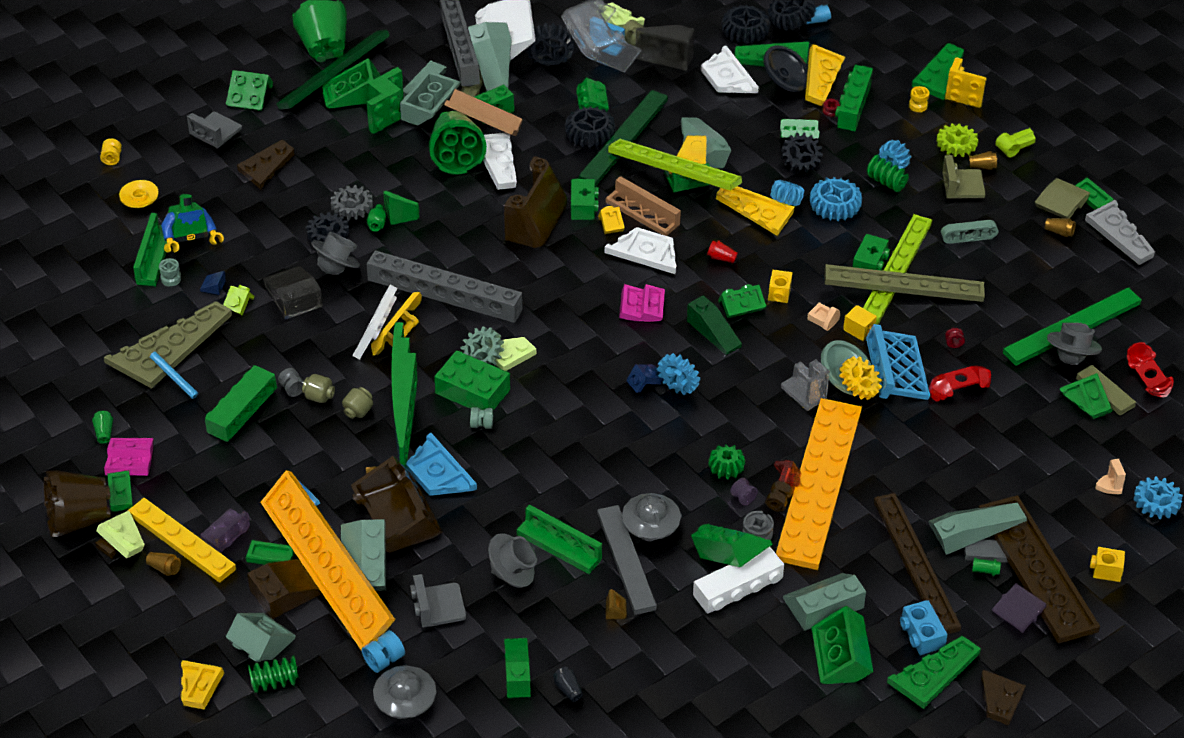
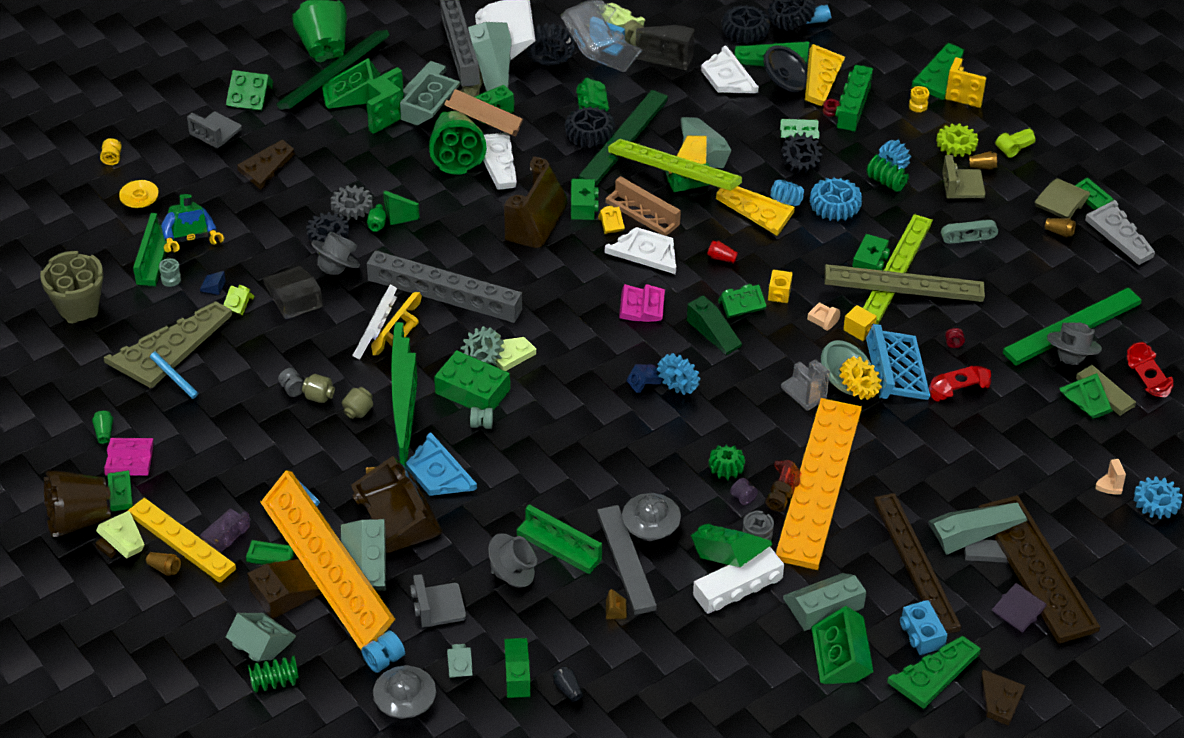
(74, 285): none -> olive cone
(199, 683): yellow wing -> none
(240, 403): green brick -> none
(459, 661): none -> sand green bracket
(986, 566): green pin -> none
(1108, 564): yellow brick -> none

